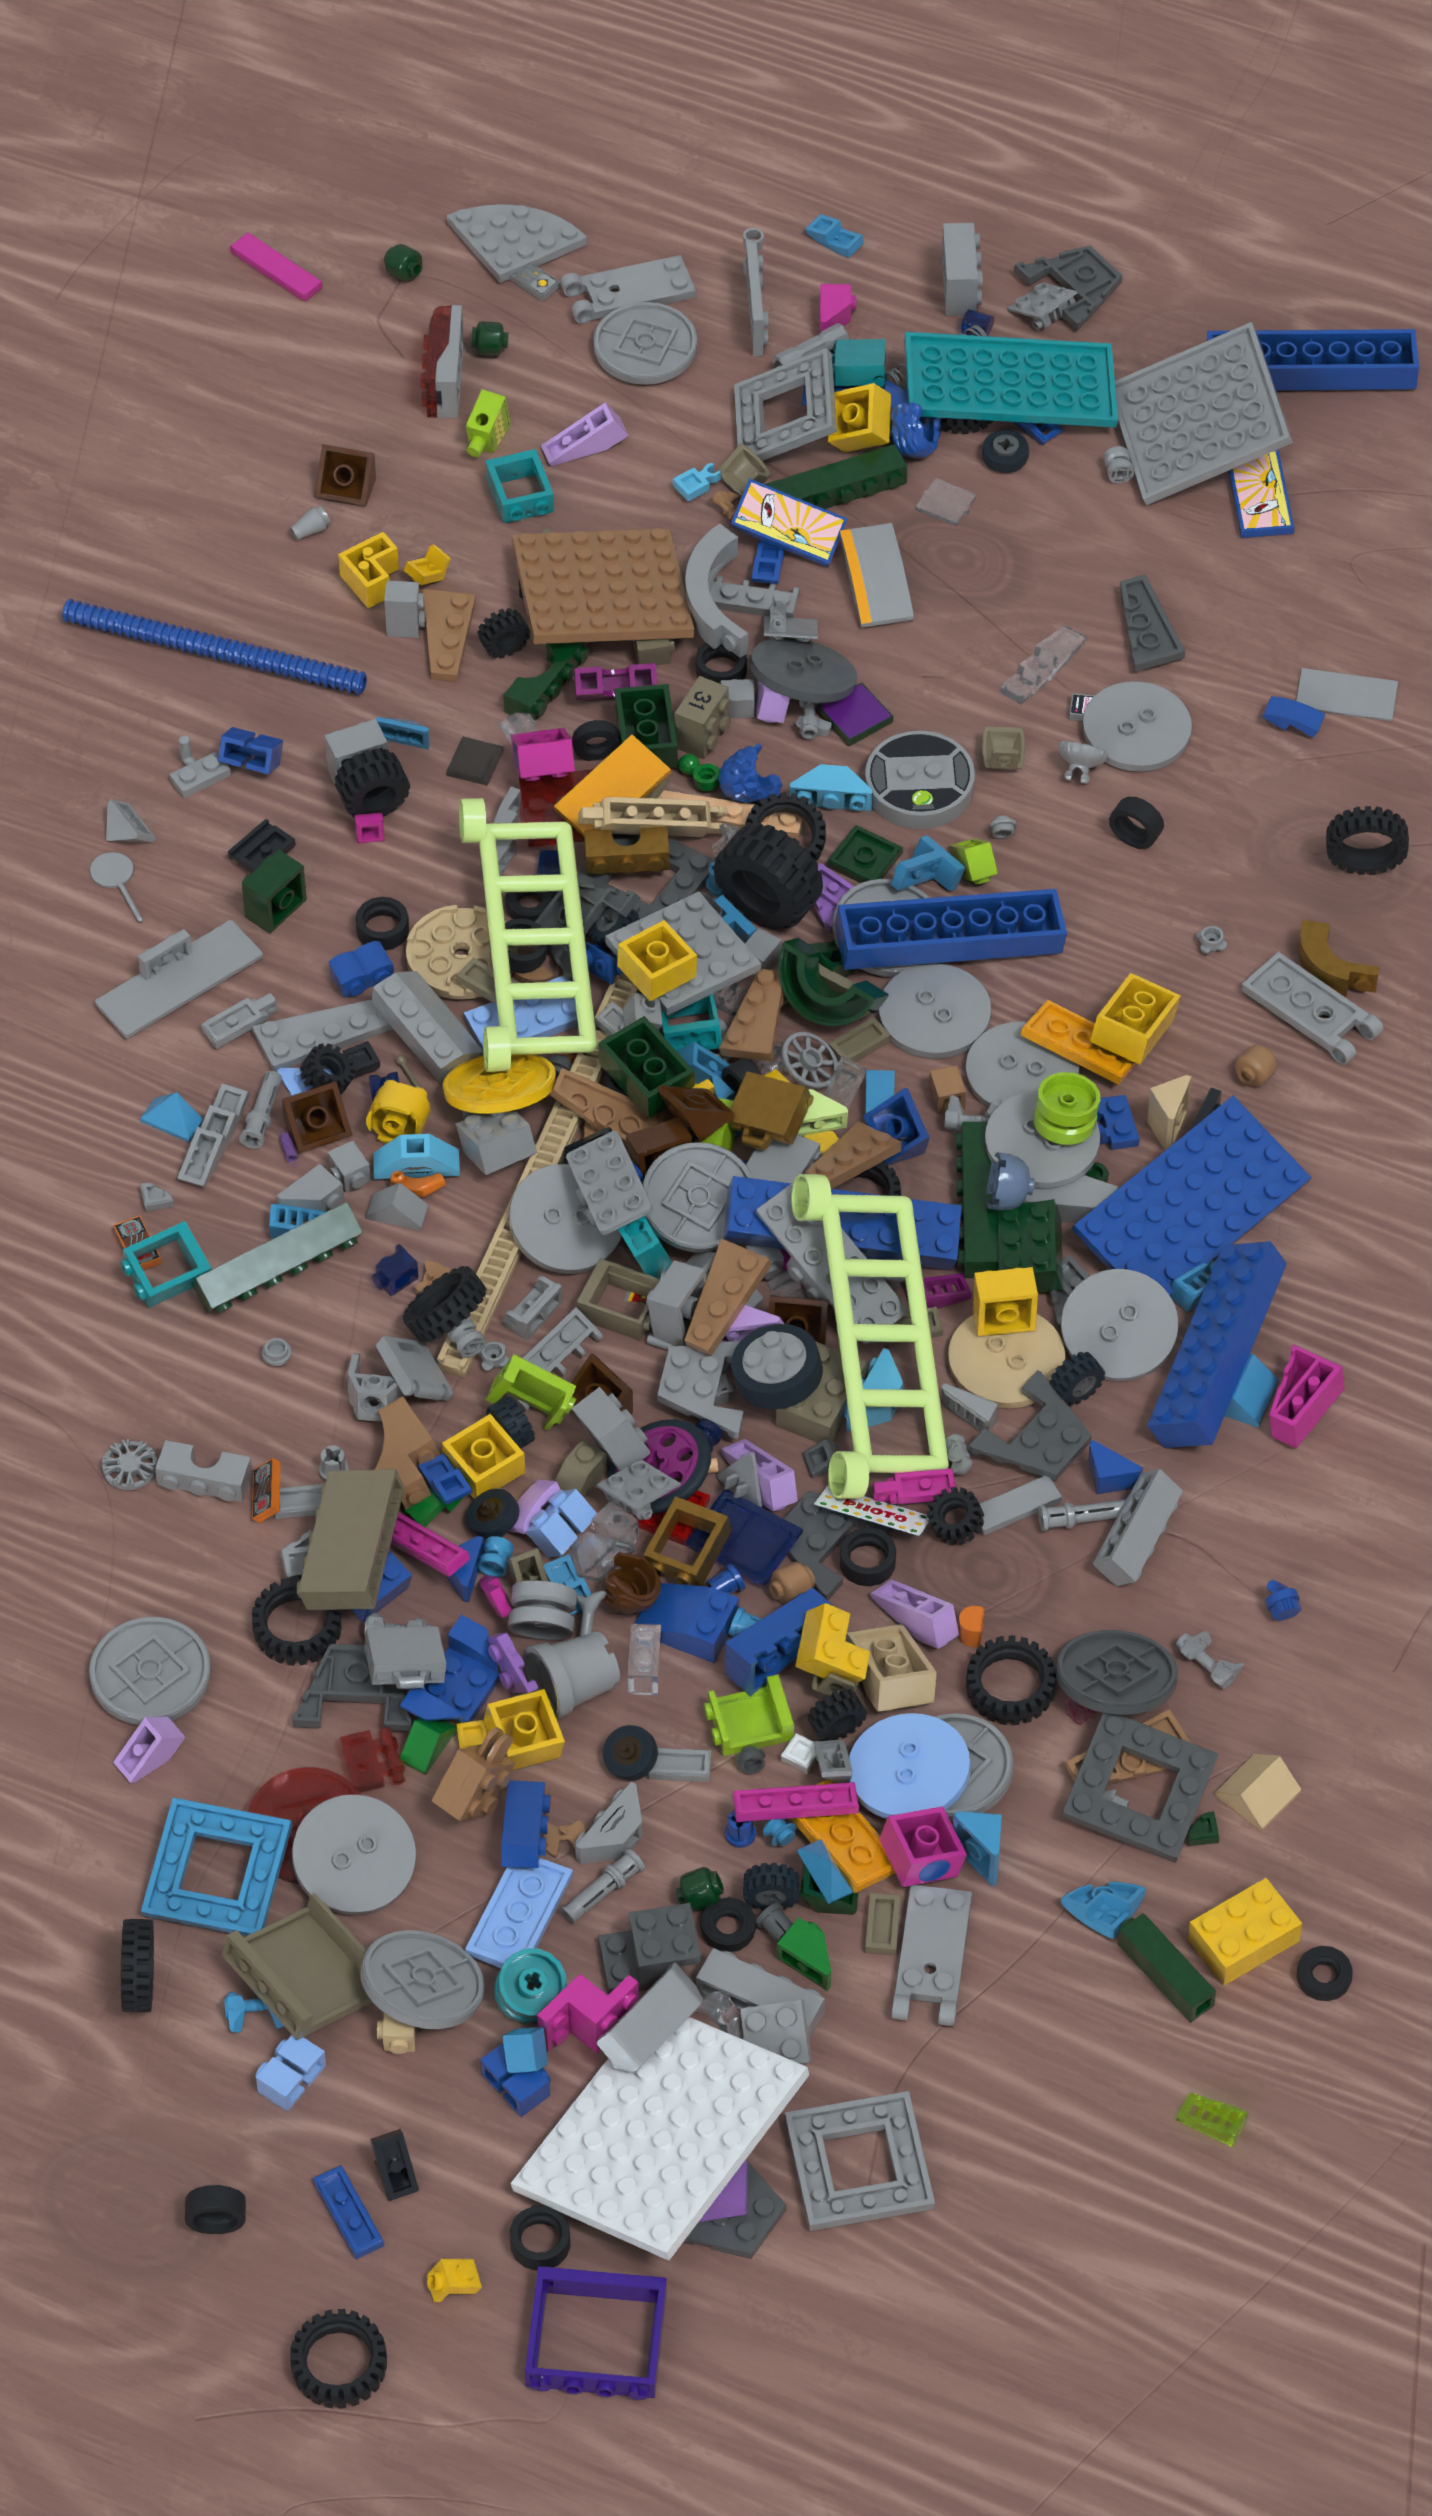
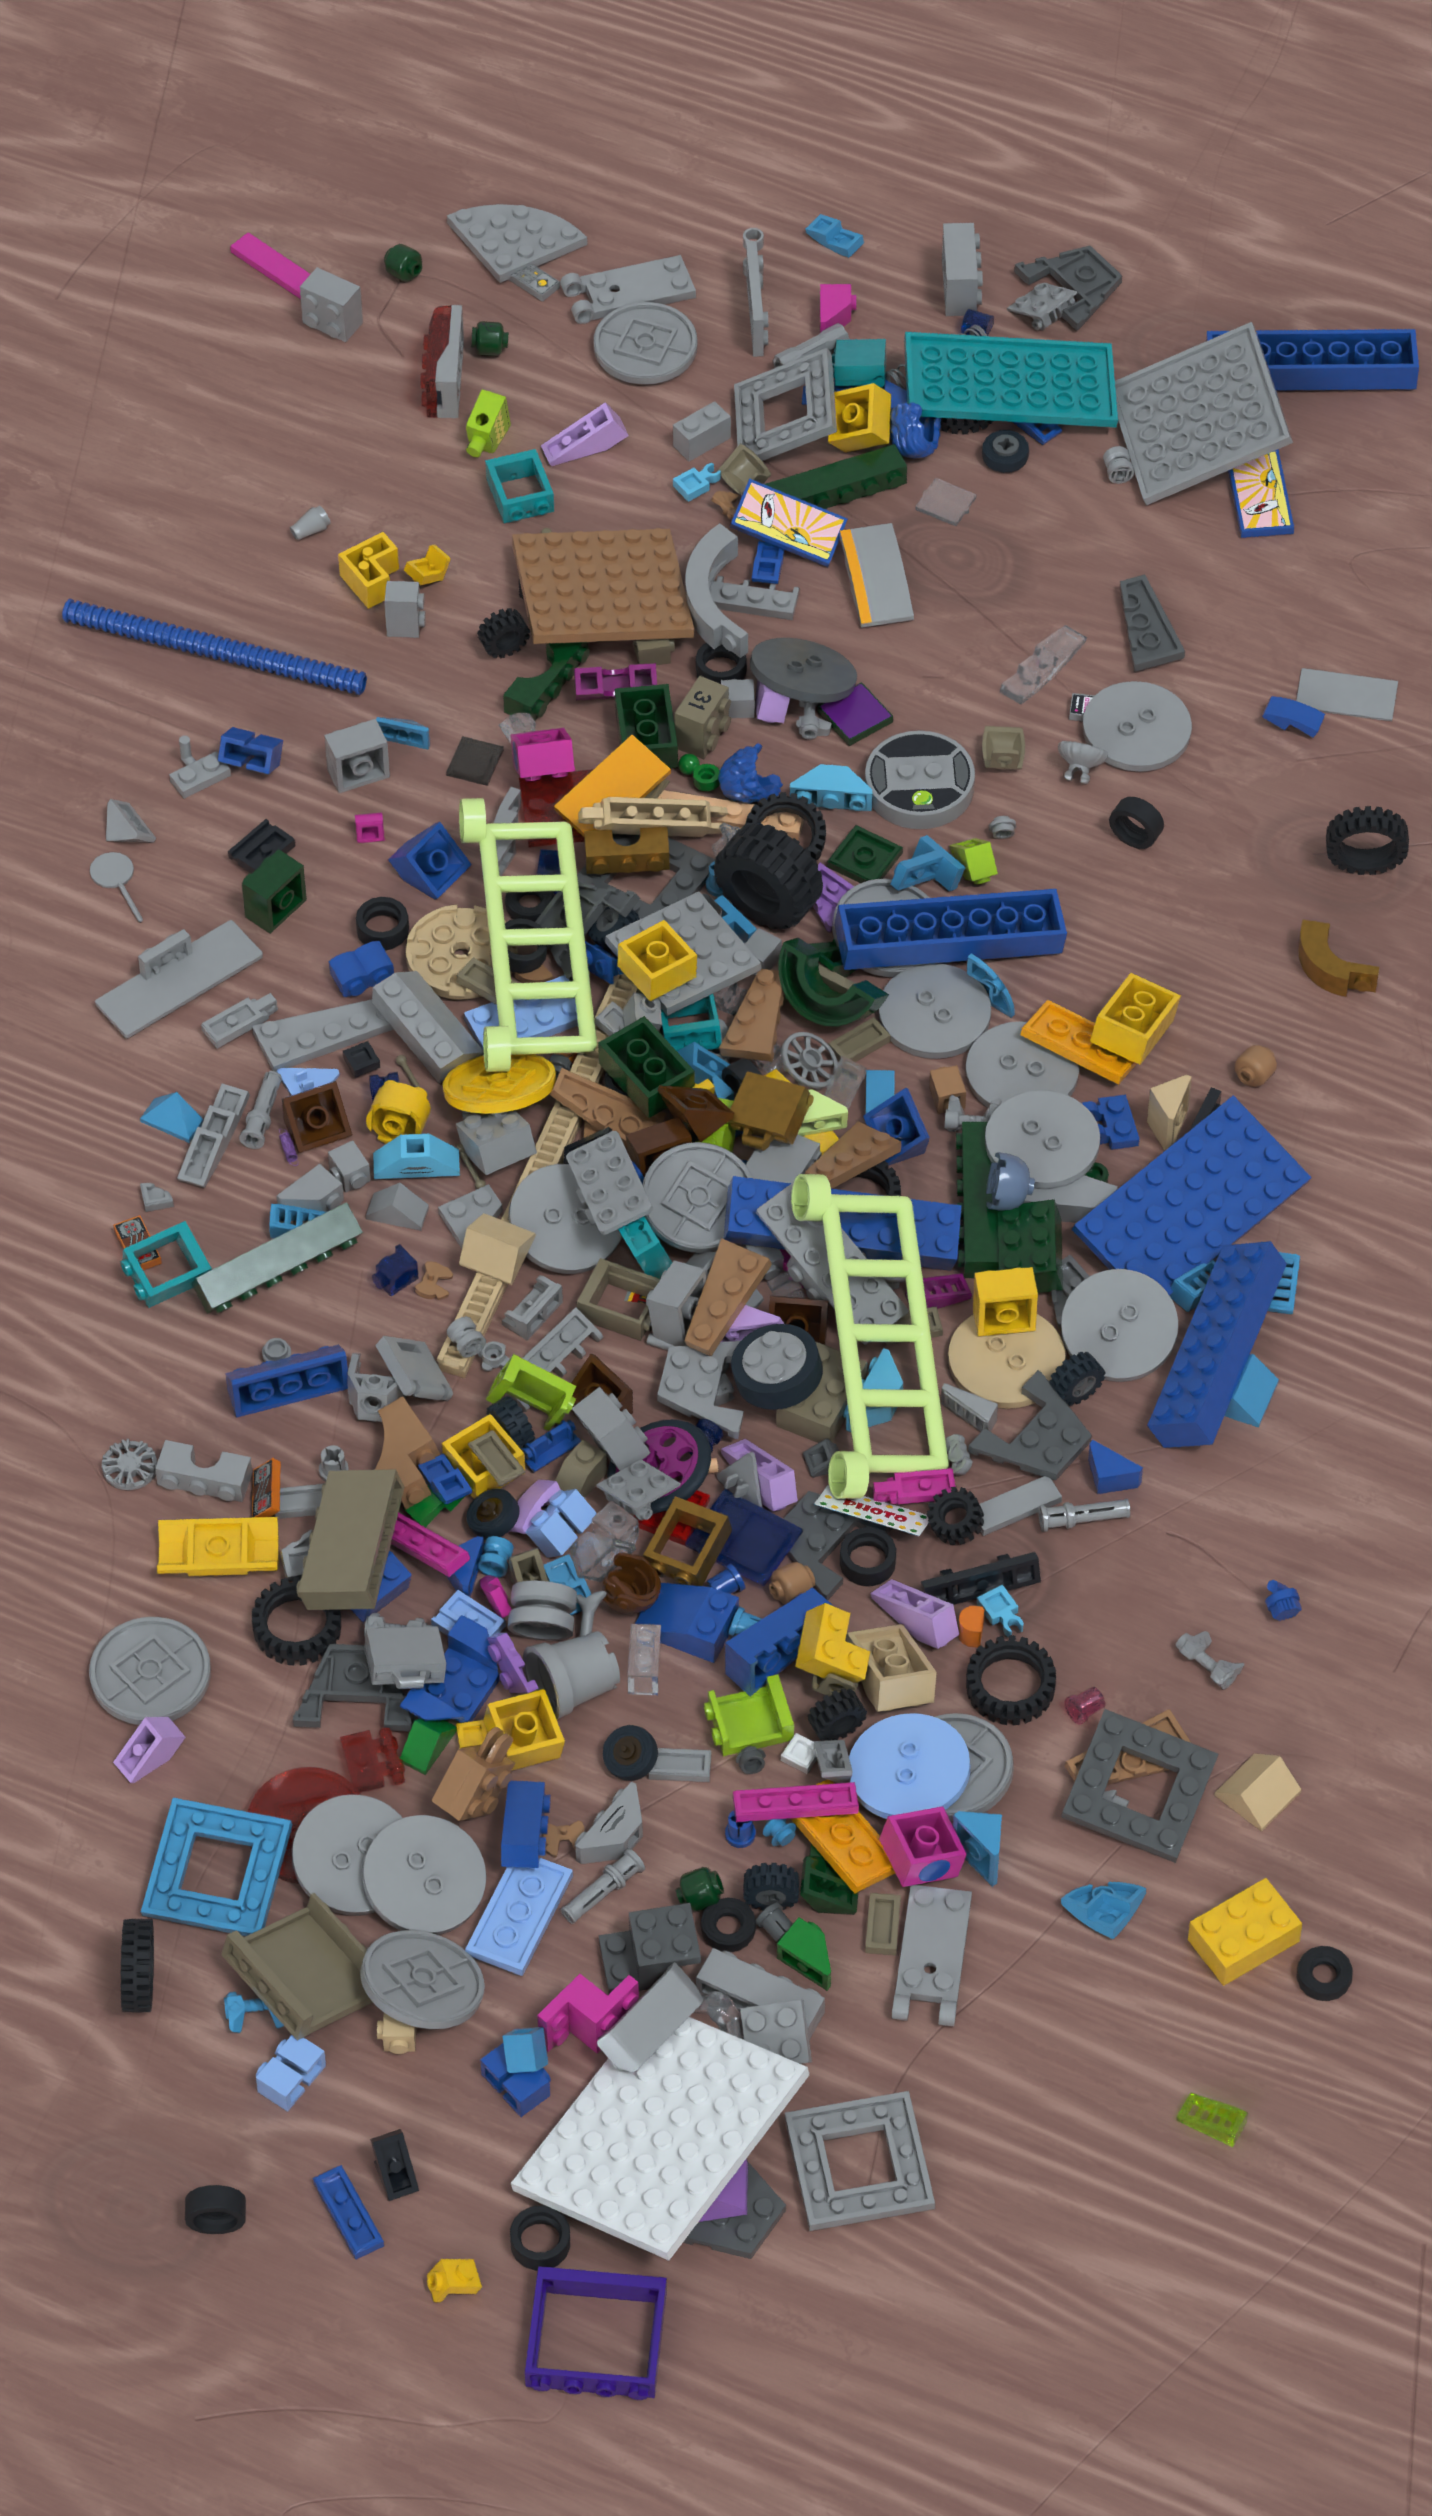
(218, 1546): none -> yellow piece
(287, 1380): none -> blue slope
(331, 304): none -> light grey brick
(331, 1059): black tyre -> none
(333, 2324): black tyre -> none
(345, 475): reddish brown slope -> none
(372, 783): black tyre -> none
(419, 1186): orange arm -> none
(424, 1874): none -> light grey plate
(430, 861): none -> blue slope
(444, 1304): black tyre -> none
(447, 631): medium nougat wing -> none
(463, 1605): none -> light blue plate
(466, 1209): none -> light grey wing
(479, 1182): none -> dark tan hinge
(495, 1248): none -> tan slope
(496, 1458): none -> dark tan tile
(511, 1983): teal wheel -> none
(550, 1445): none -> blue hinge
(594, 729): black tyre -> none
(701, 431): none -> light grey brick
(779, 627): light grey hinge -> none
(825, 1871): dark azure slope -> none
(976, 1581): none -> black hinge
(998, 993): none -> dark azure brick
(1000, 1608): none -> medium azure plate
(1066, 1108): lime wheel -> none
(1116, 1672): dark grey plate -> none
(1138, 1527): light grey brick -> none
(1166, 1967): dark green brick -> none
(1204, 1830): dark green tile -> none
(1211, 939): light grey plate -> none
(1291, 1270): none -> dark azure slope
(1300, 1001): light grey hinge -> none
(1304, 1395): dark pink wedge -> none

